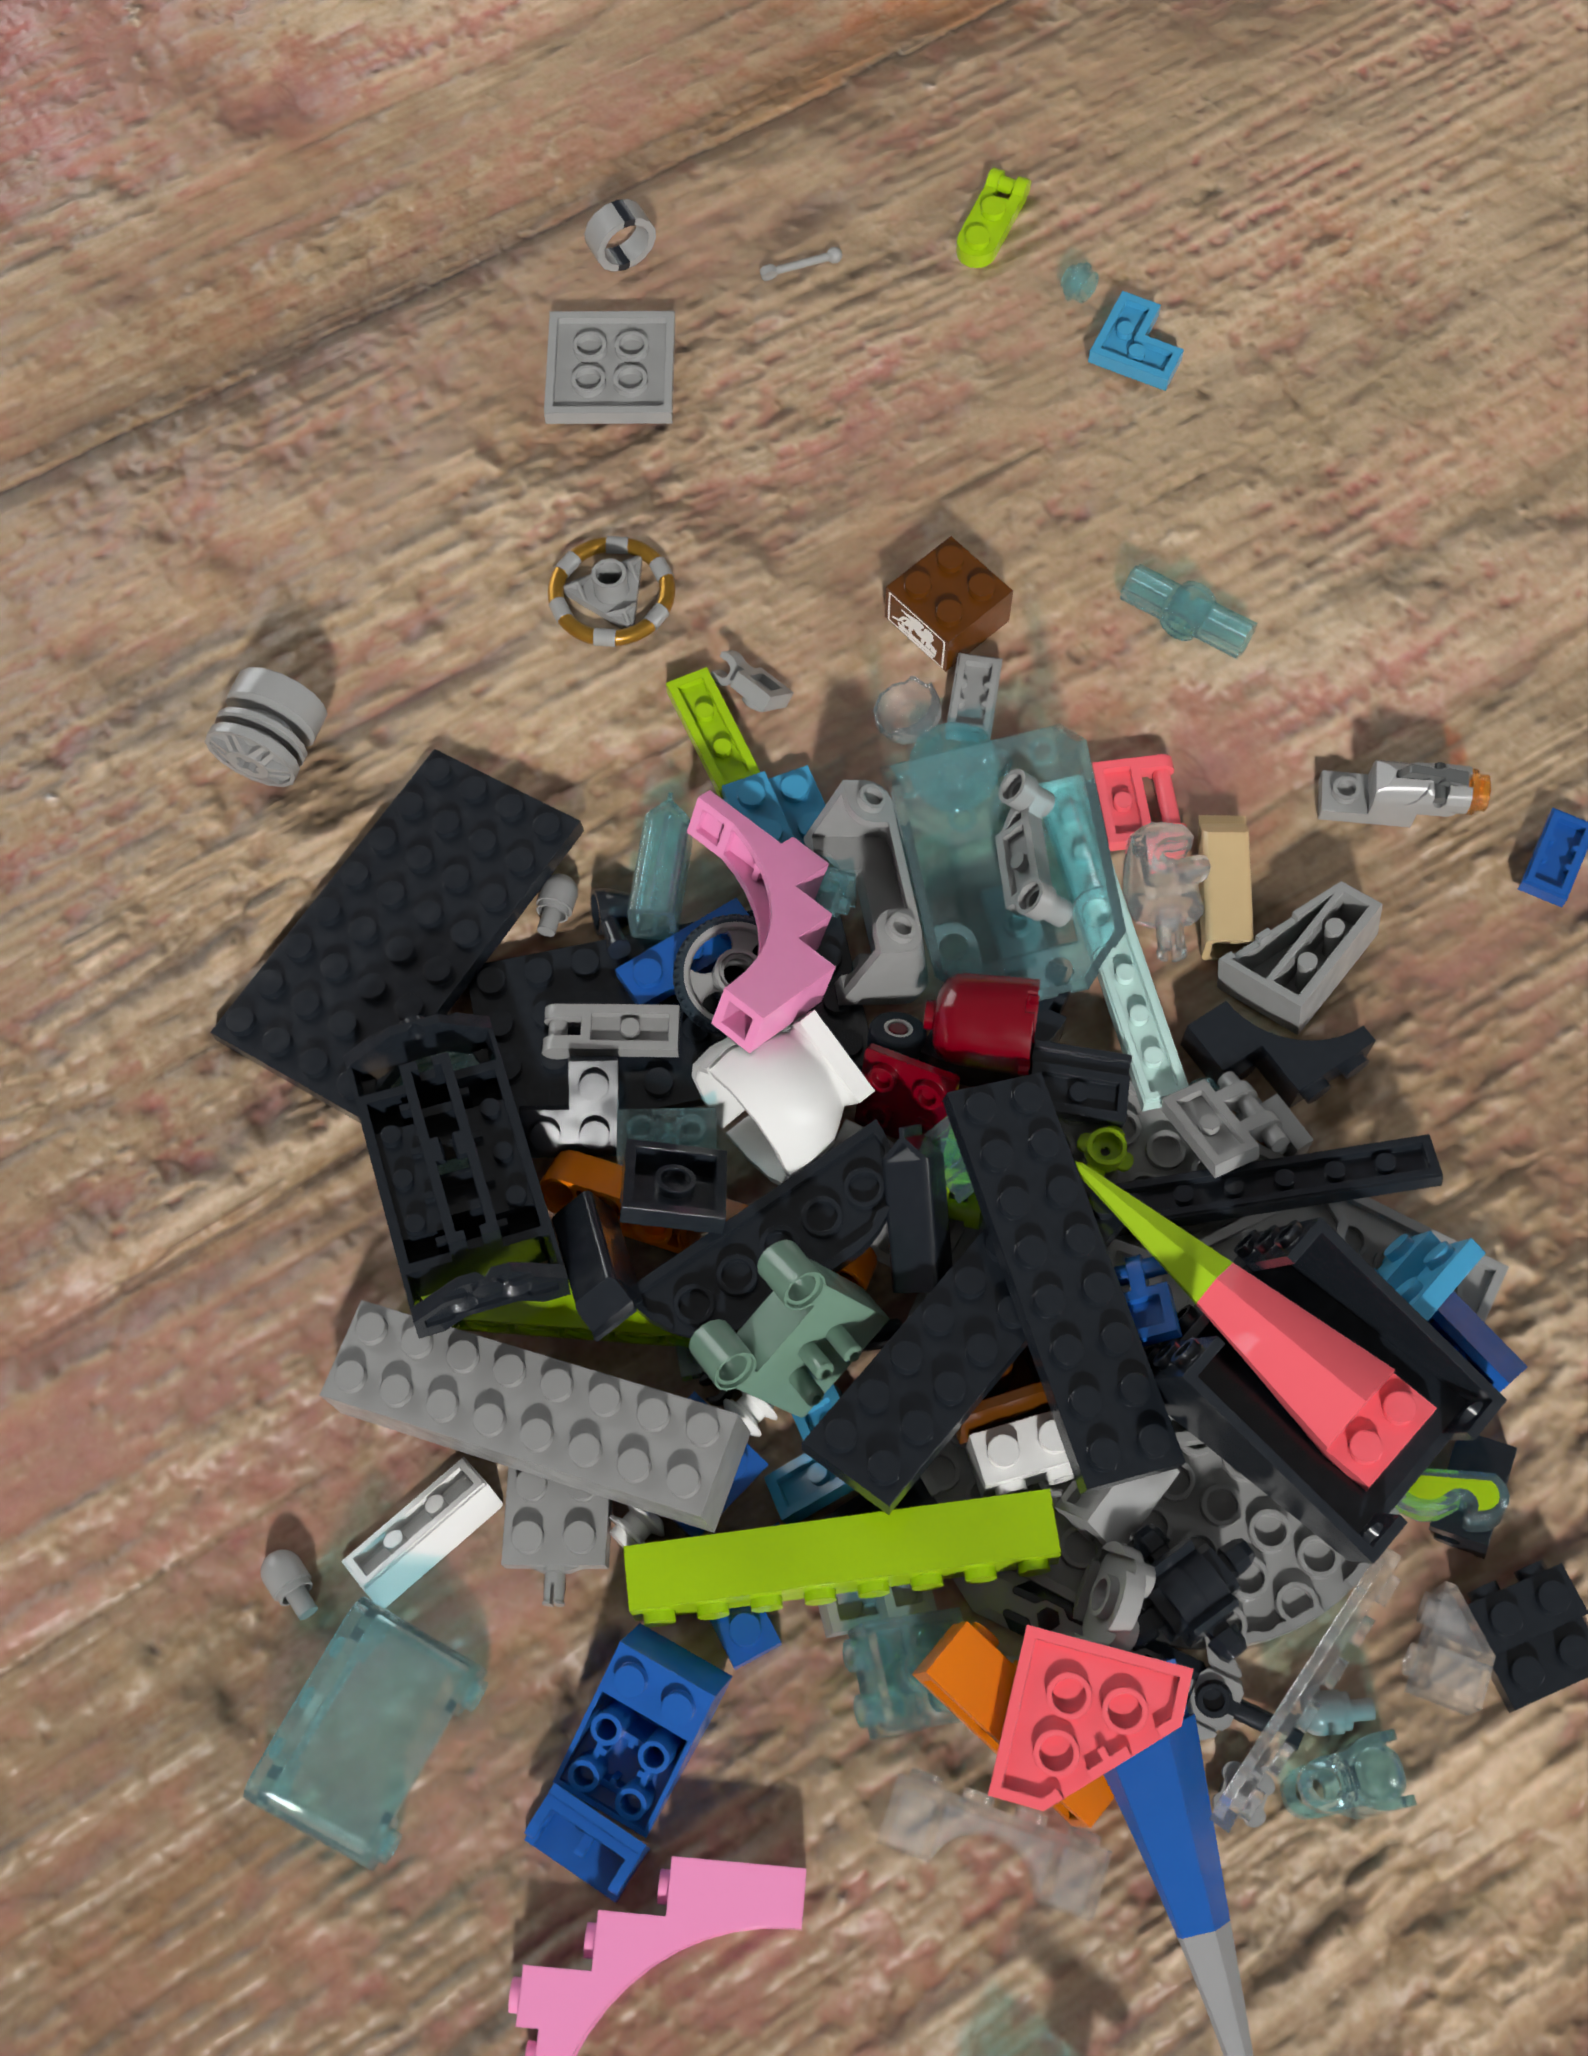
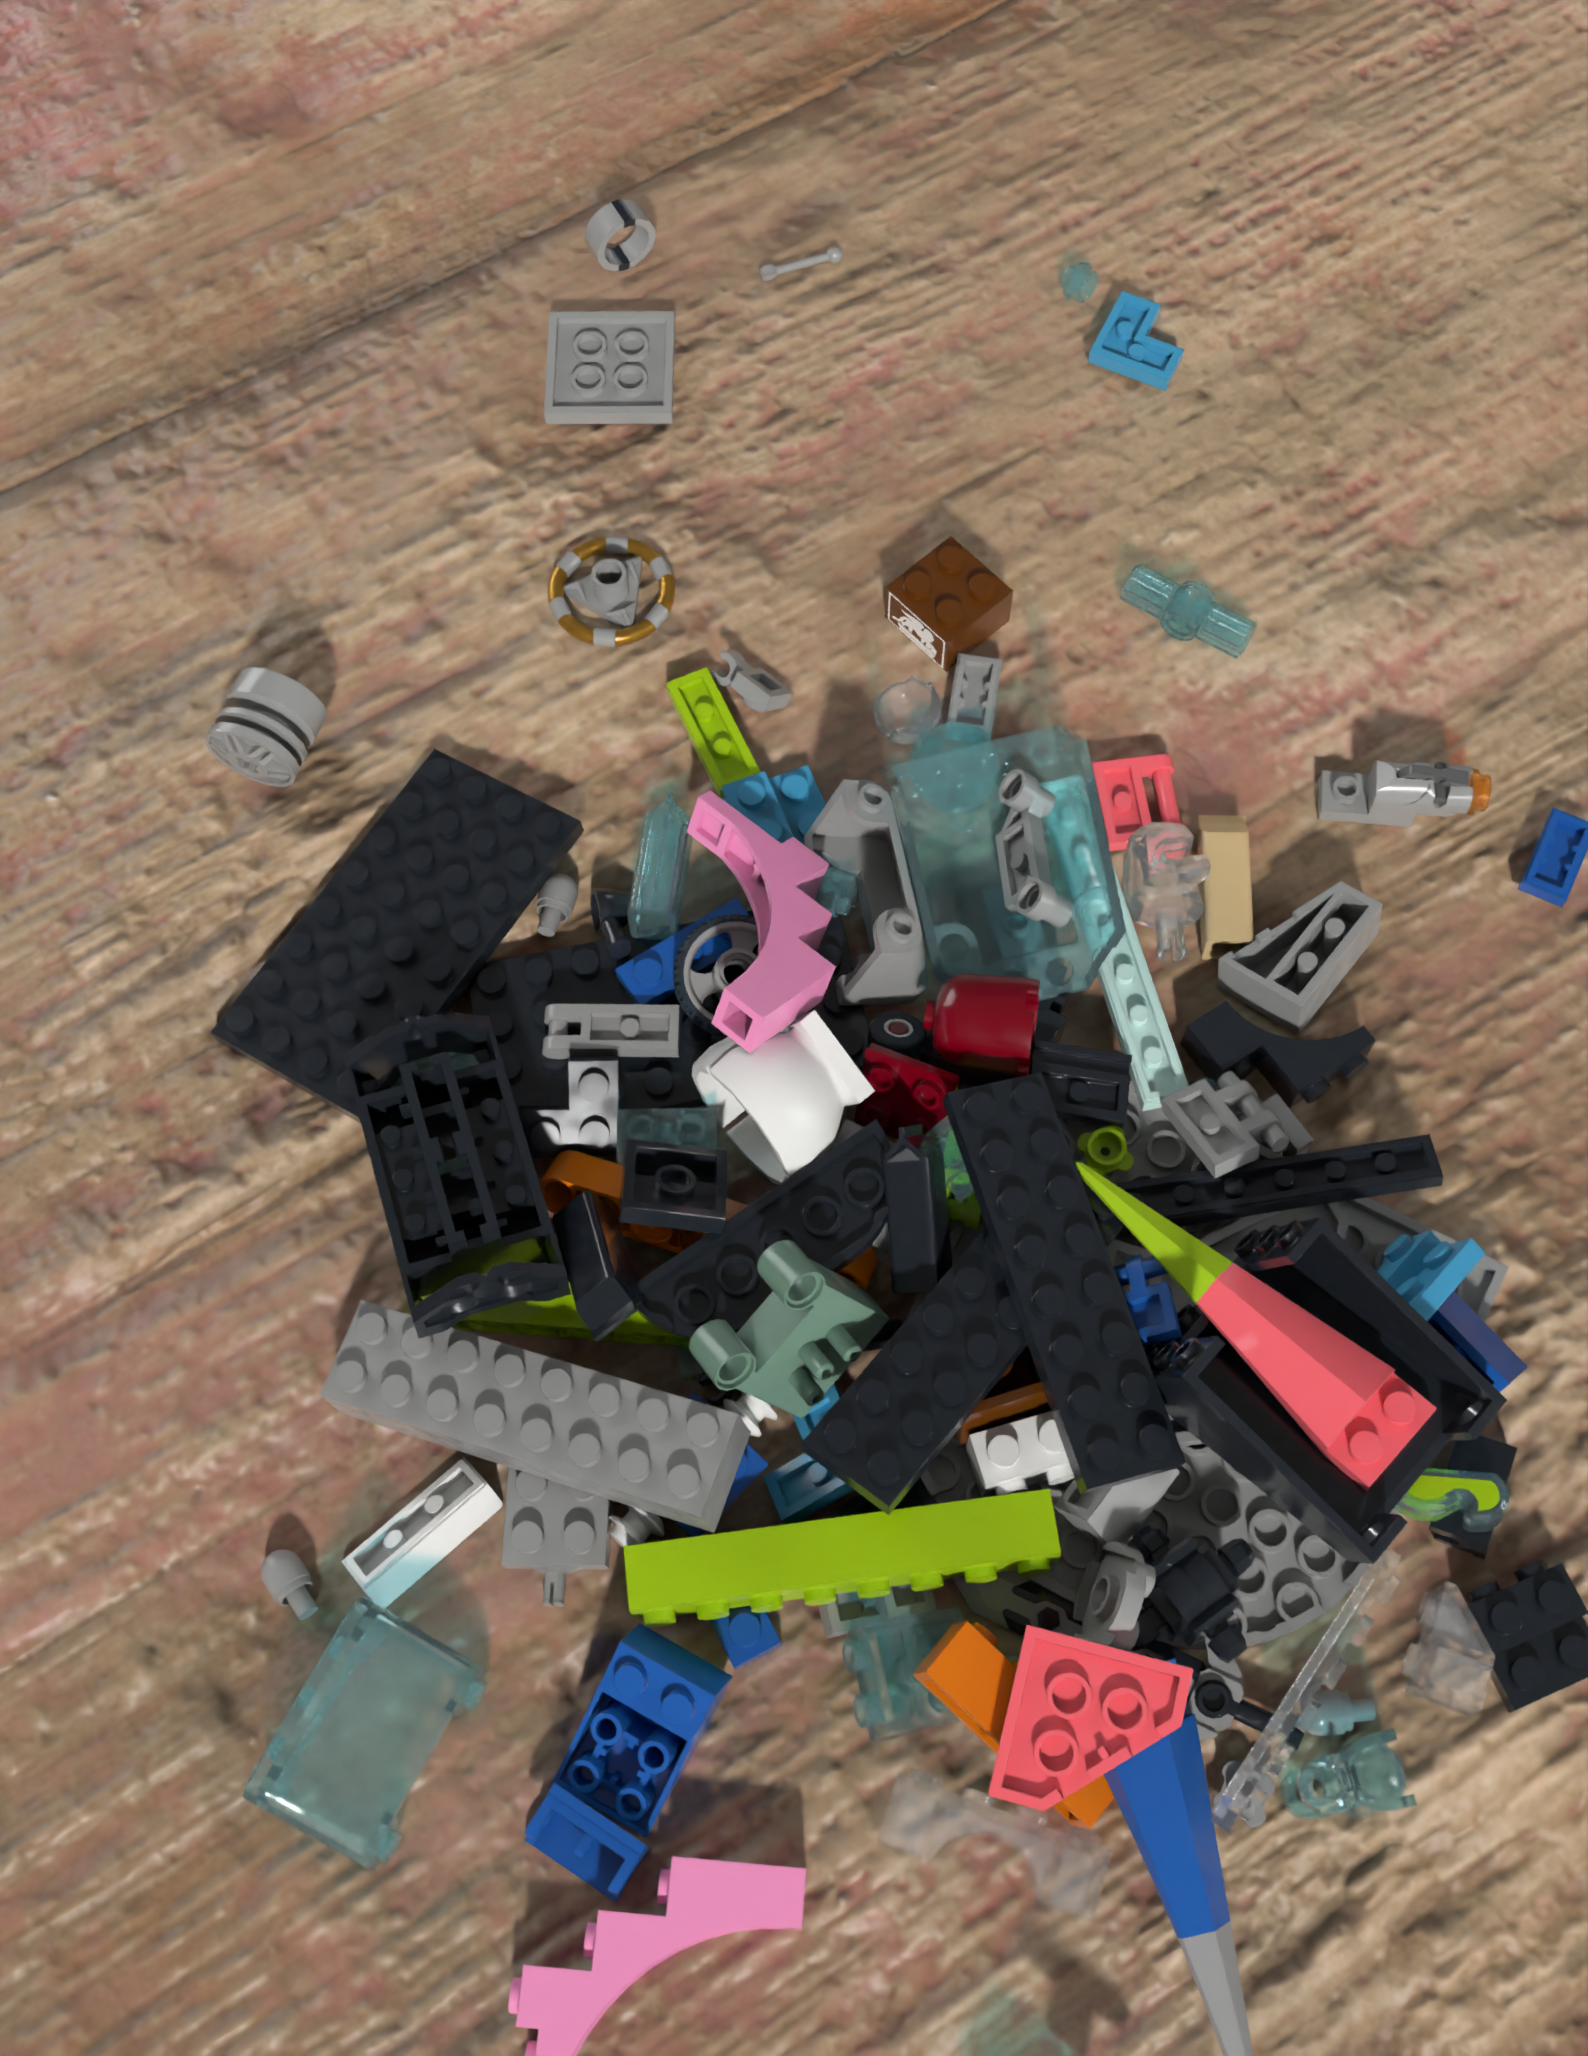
(991, 219): lime plate -> none

